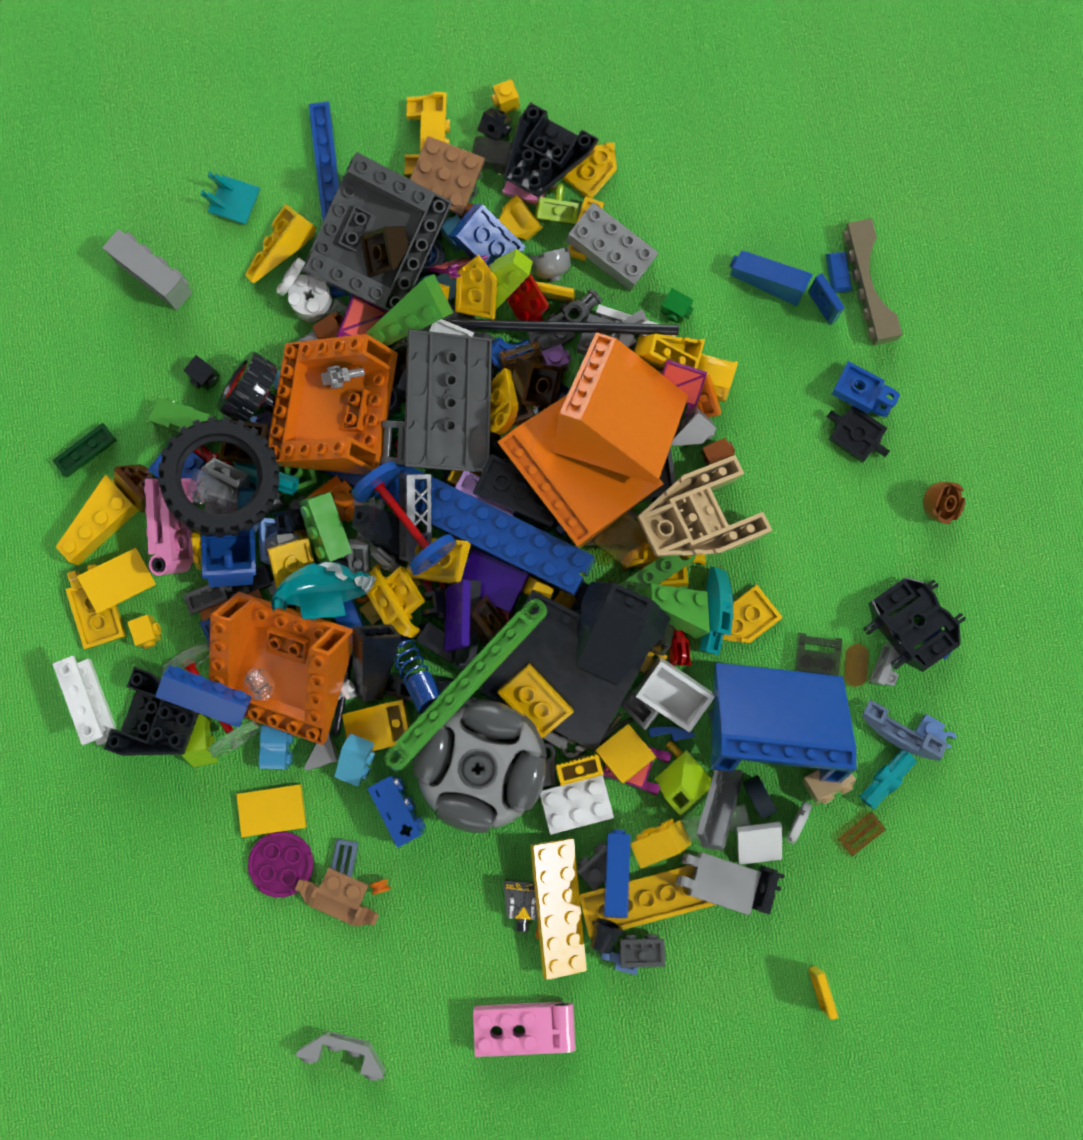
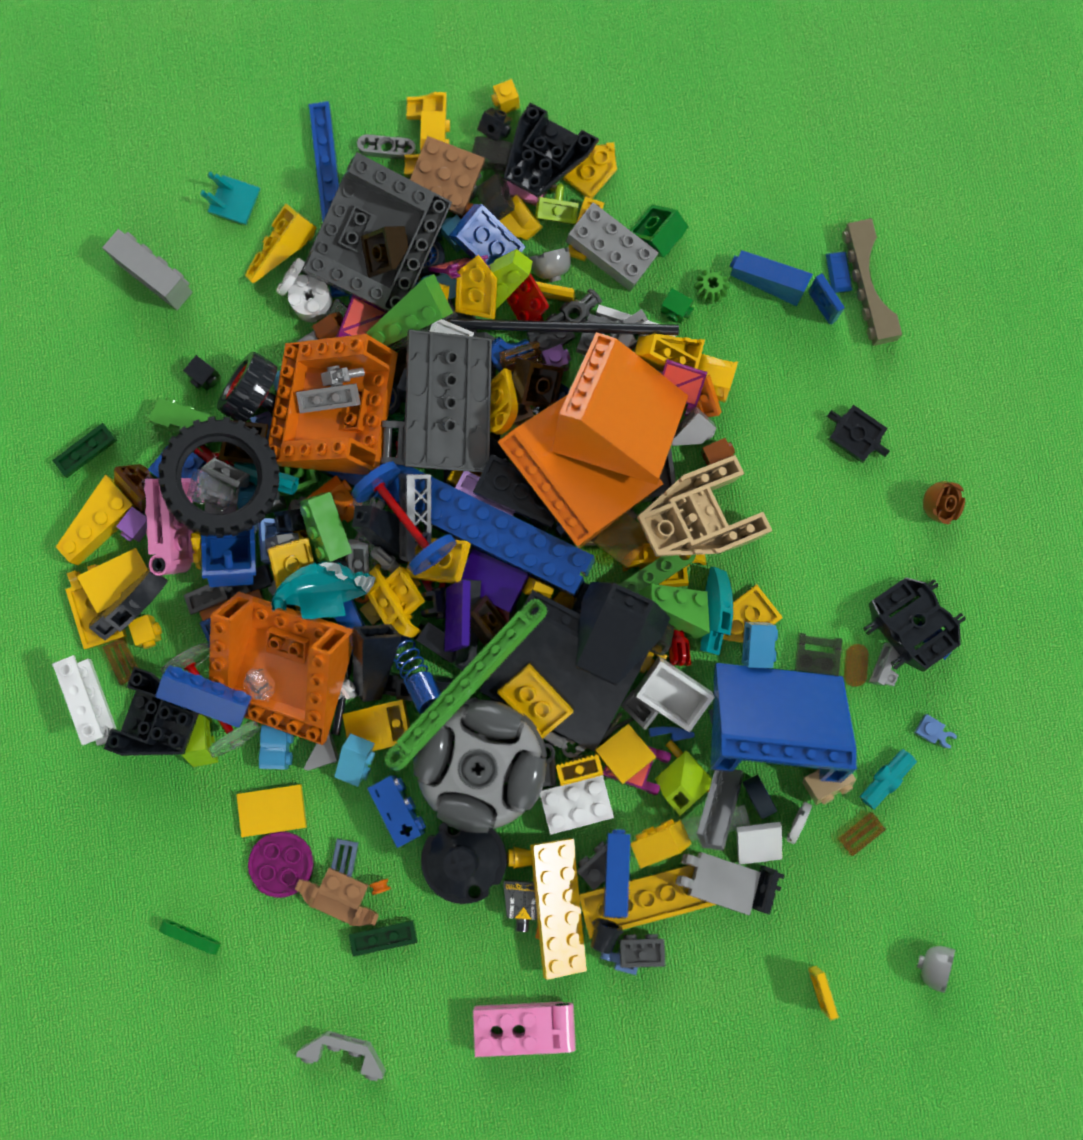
(129, 605): none -> black slope
(130, 659): none -> clear orange tile
(133, 525): none -> medium lavender brick
(190, 936): none -> green beam
(328, 398): none -> light grey plate
(371, 151): none -> light grey beam
(383, 938): none -> dark green plate
(461, 860): none -> black piece
(496, 196): none -> clear smoke brick
(519, 858): none -> yellow cone
(660, 228): none -> green slope
(705, 280): none -> bright green gear
(759, 644): none -> dark azure brick
(870, 393): blue plate -> none
(901, 736): sand blue slope -> none
(936, 967): none -> light grey cylinder

